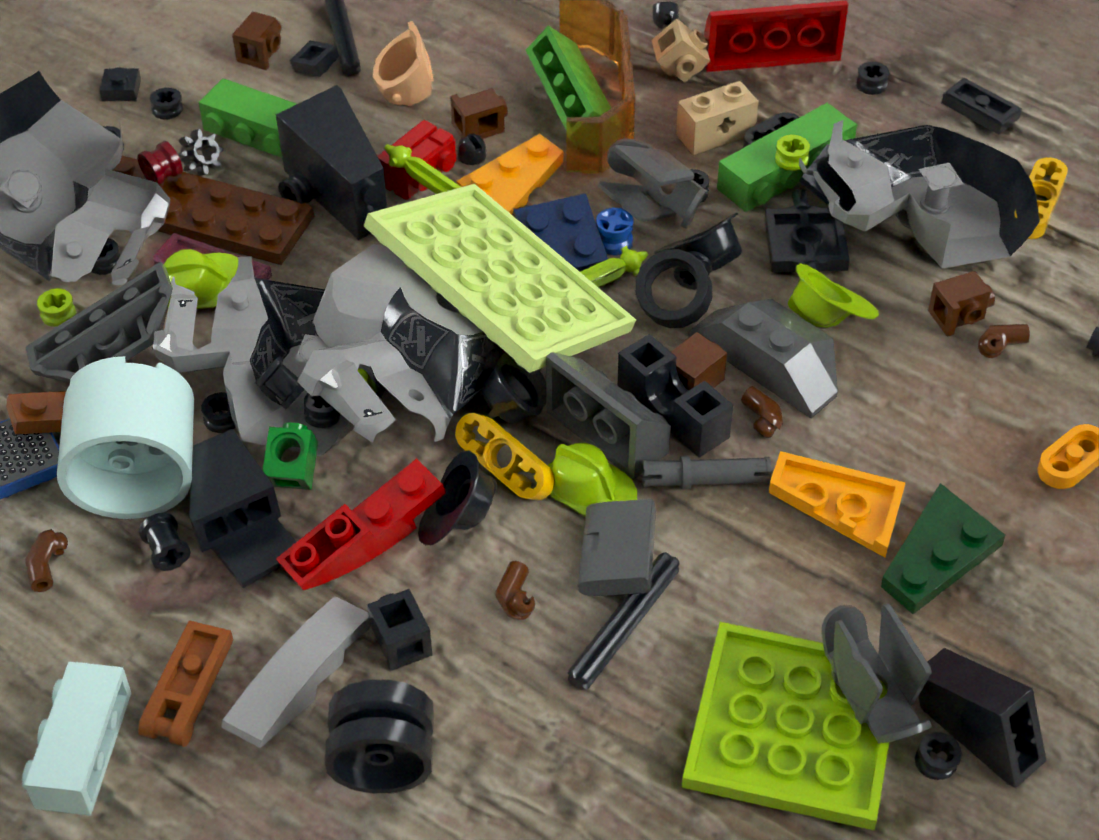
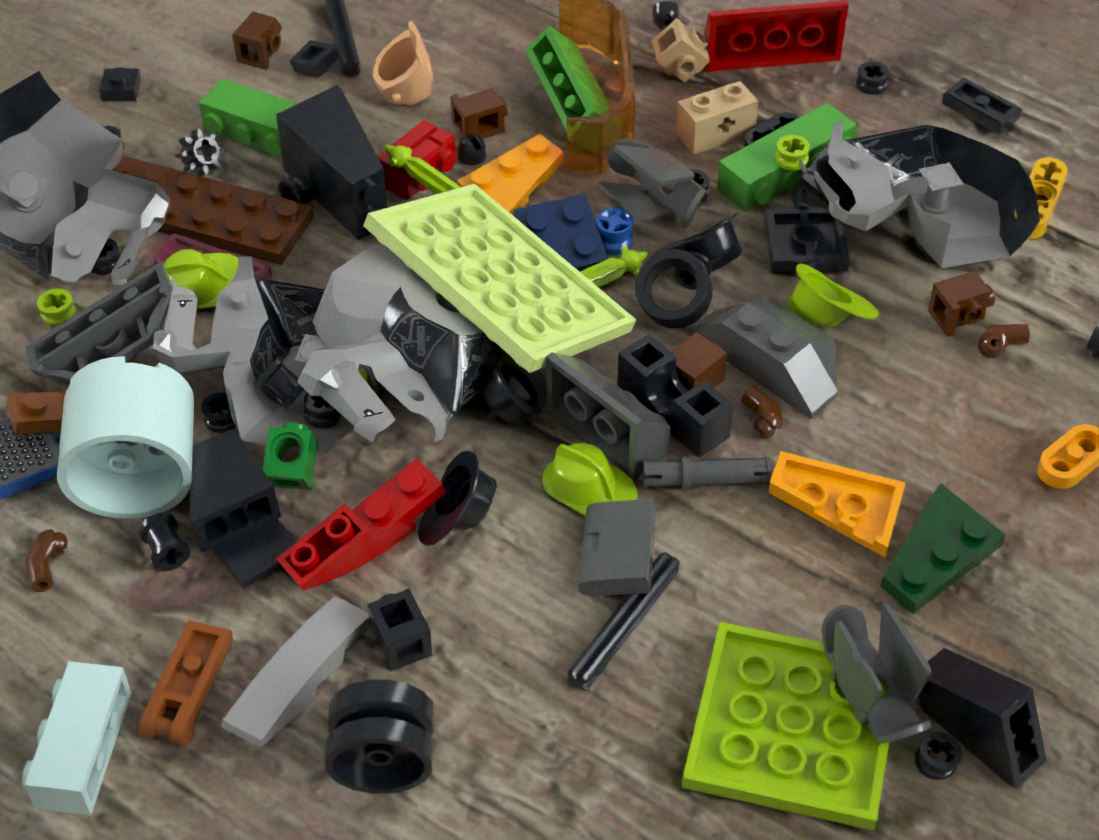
(160, 163): dark red wheel -> none
(166, 103): black bush -> none
(511, 596): reddish brown arm -> none
(521, 458): yellow beam -> none

